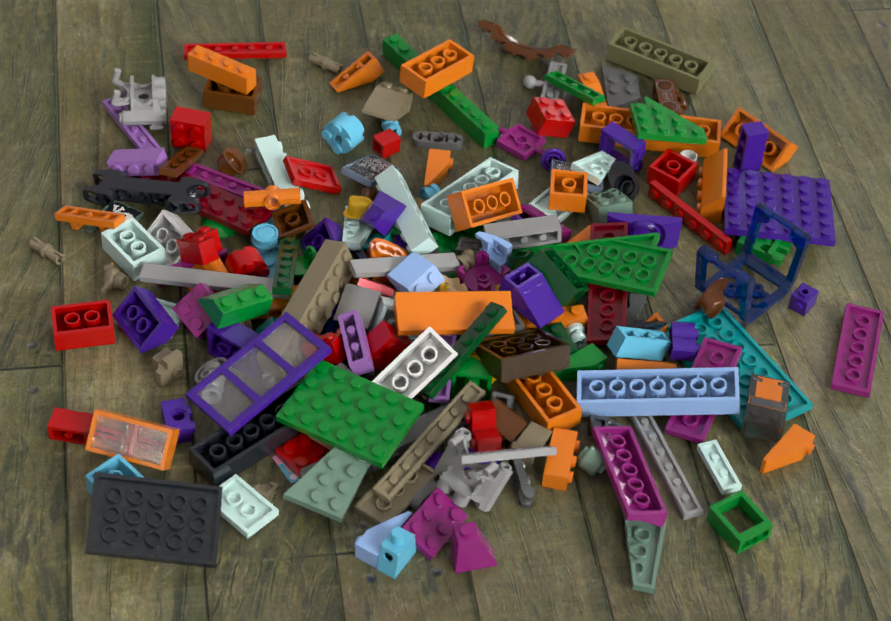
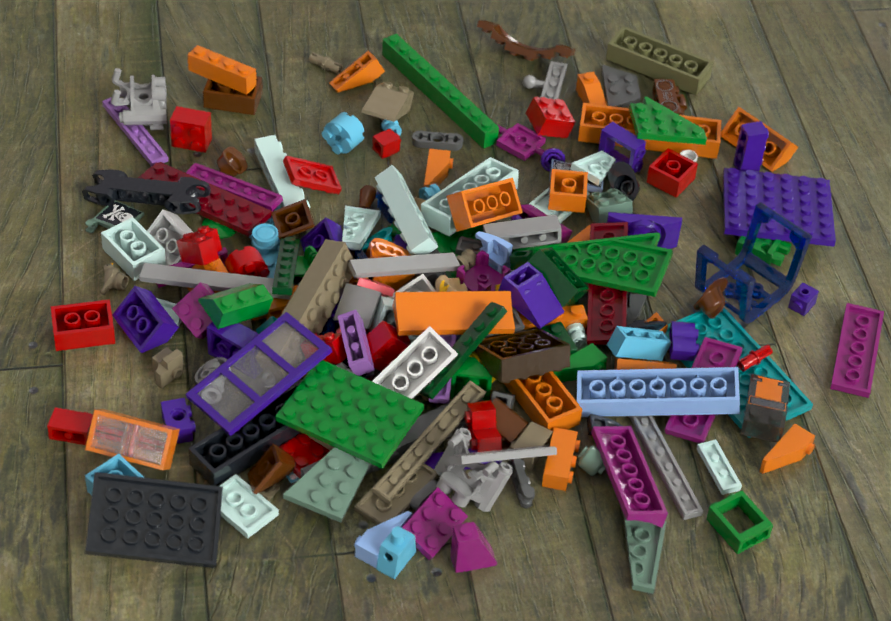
(46, 250): dark tan pin -> none
(83, 216): orange hinge -> none
(138, 161): medium lavender brick -> none
(181, 162): reddish brown plate -> none
(243, 50): red plate -> none
(270, 469): none -> reddish brown slope
(272, 197): orange piece -> none
(356, 207): yellow piece -> none
(366, 170): tile -> none
(382, 213): dark purple slope -> none
(415, 275): light blue slope -> none
(436, 68): orange brick -> none
(574, 88): green tile -> none
(690, 217): red plate -> none
(712, 186): orange slope -> none
(754, 358): none -> red axle

